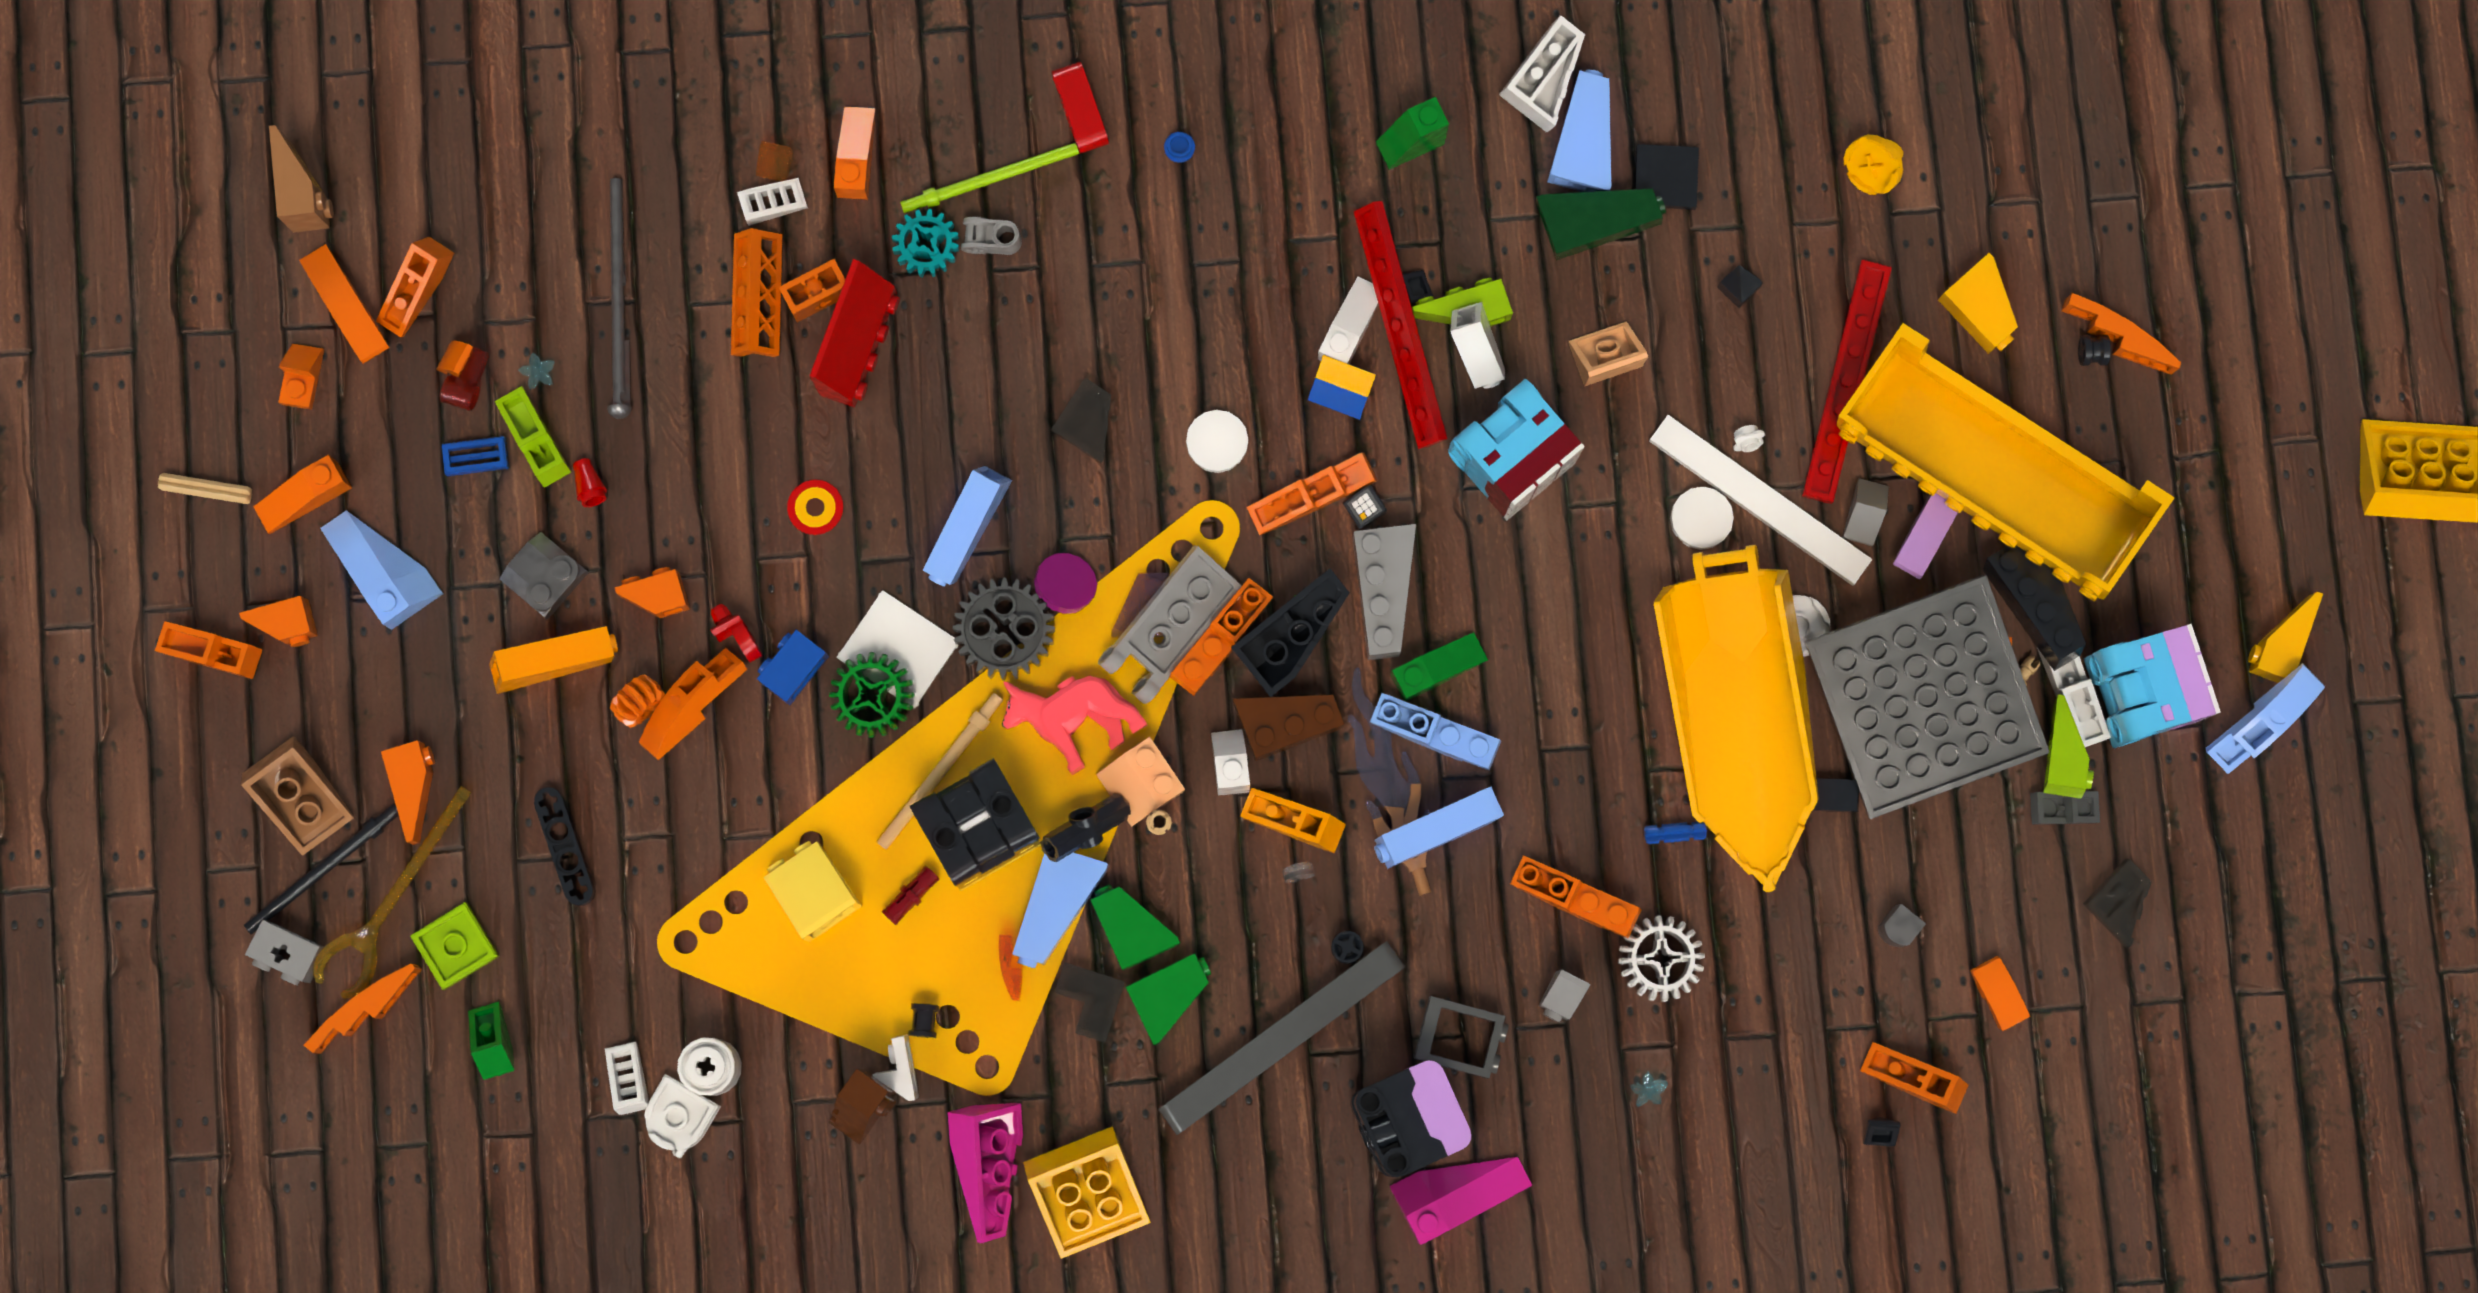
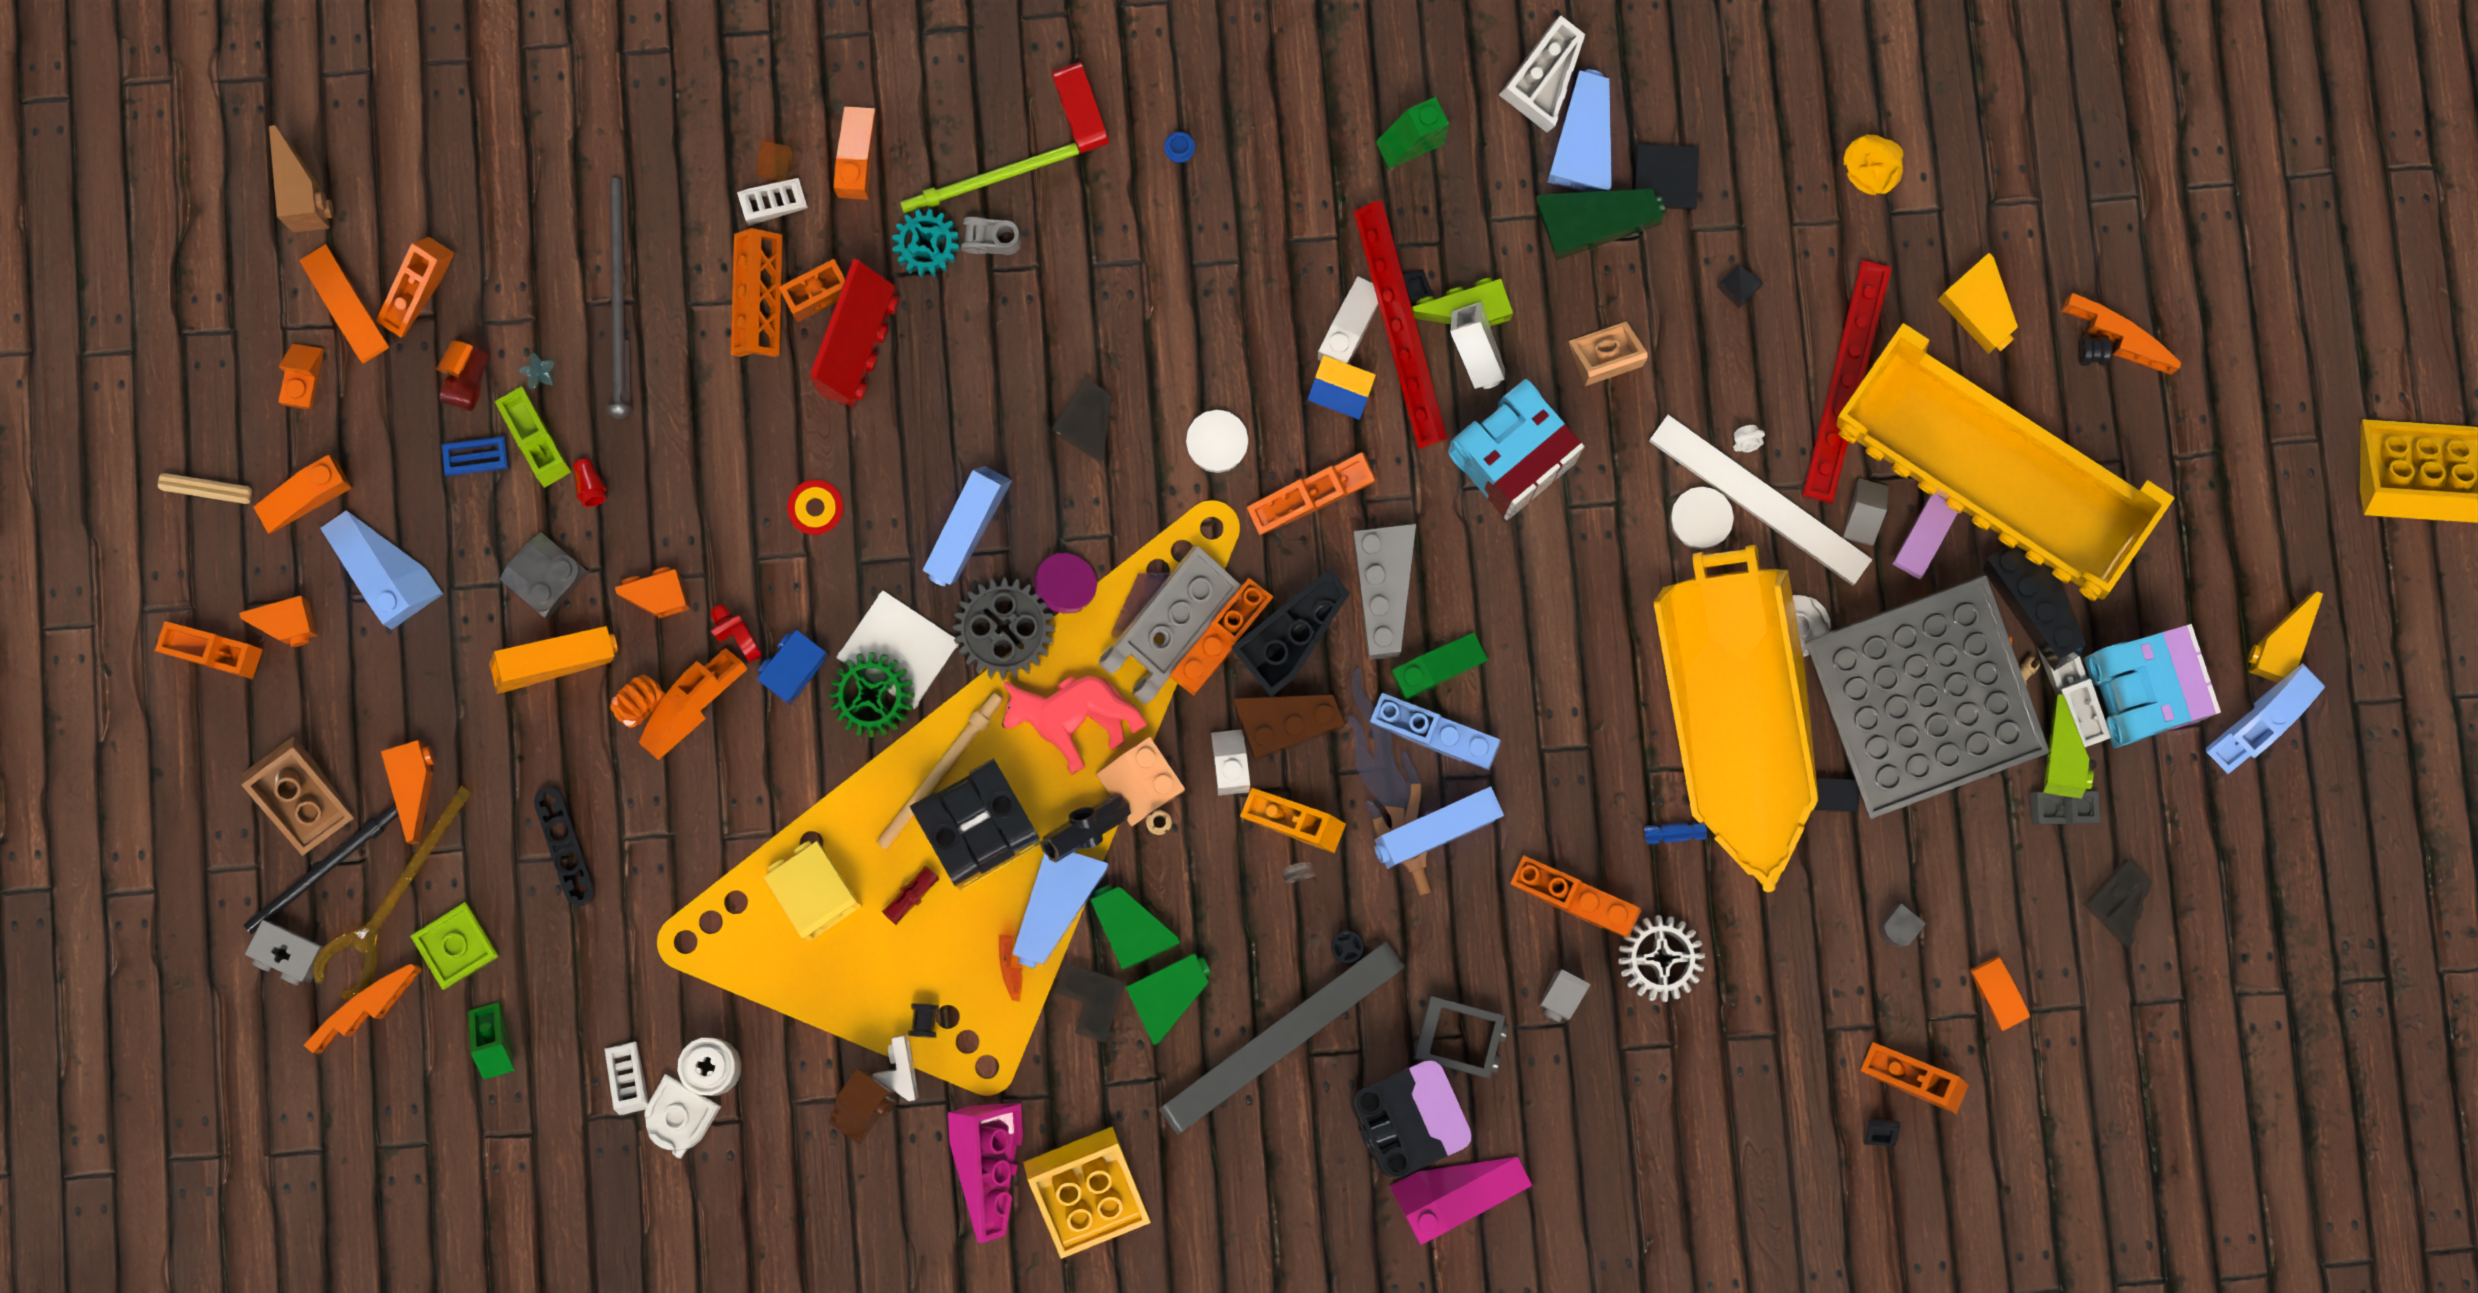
(1365, 507): slope -> none
(1650, 1090): clear light blue plant -> none

